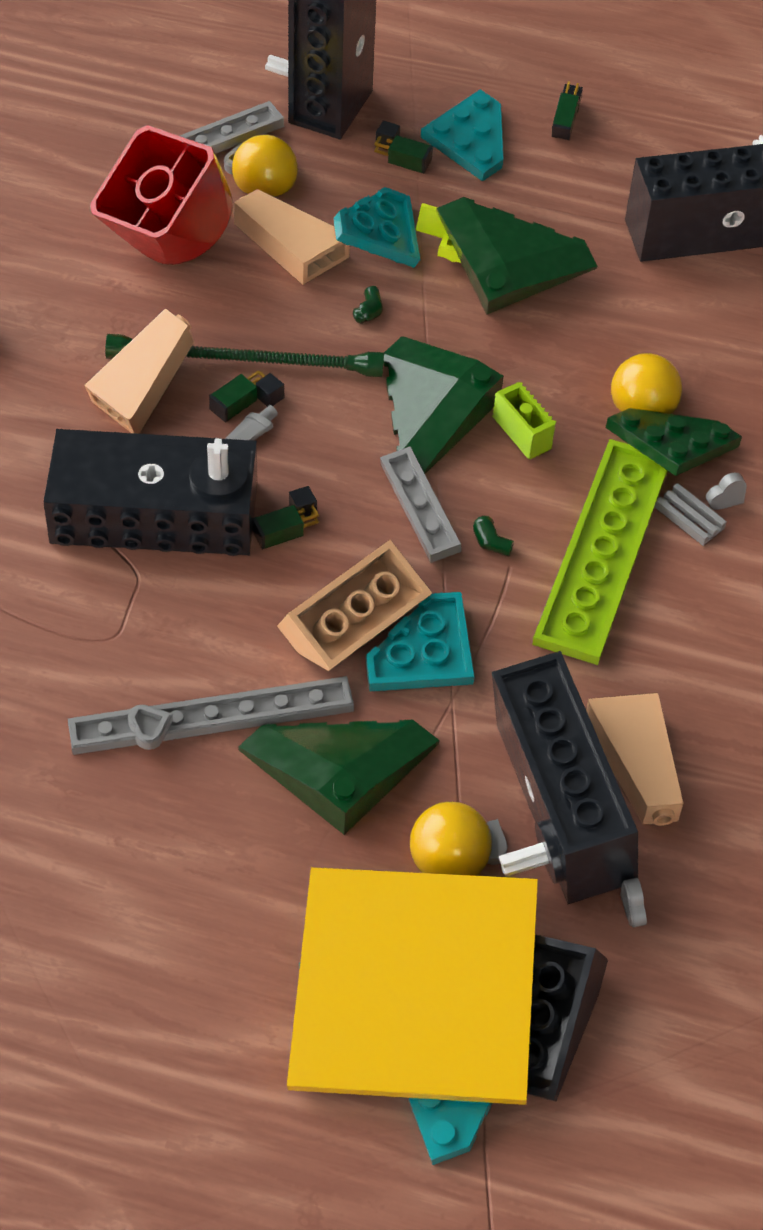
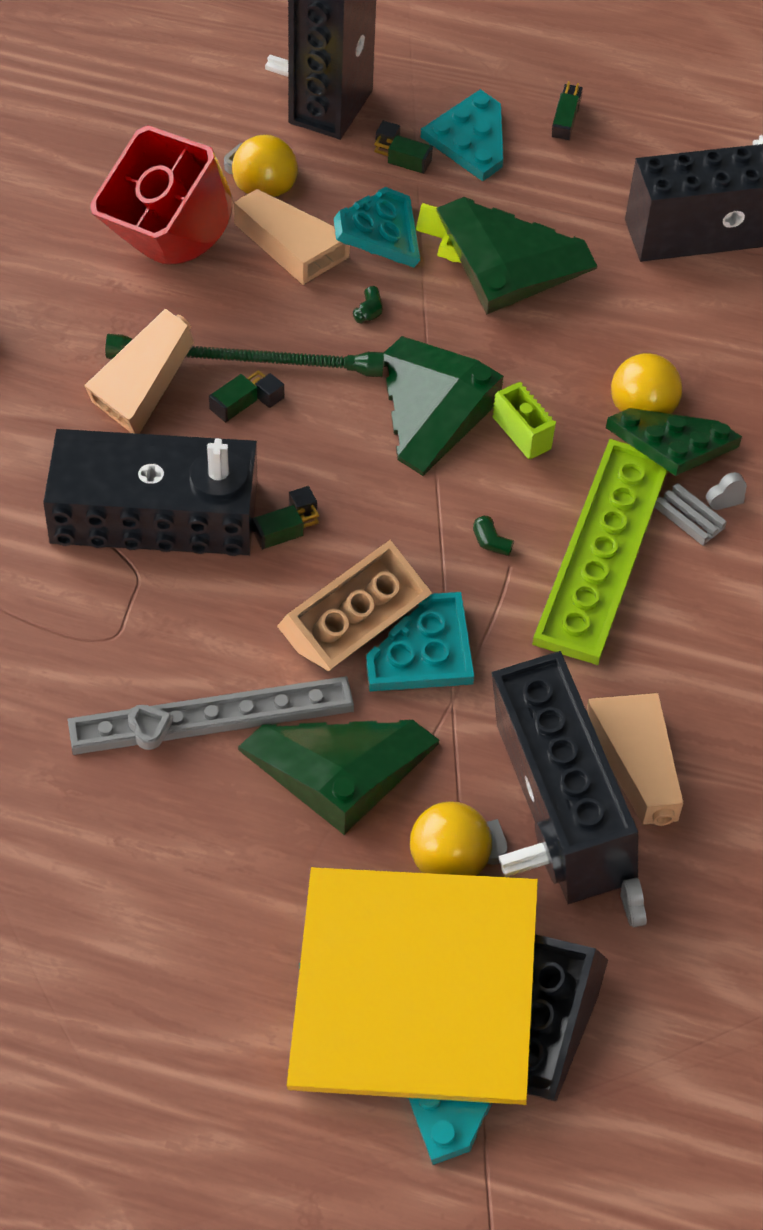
(238, 127): light grey plate -> none
(254, 425): light grey bar -> none
(420, 504): light grey plate -> none

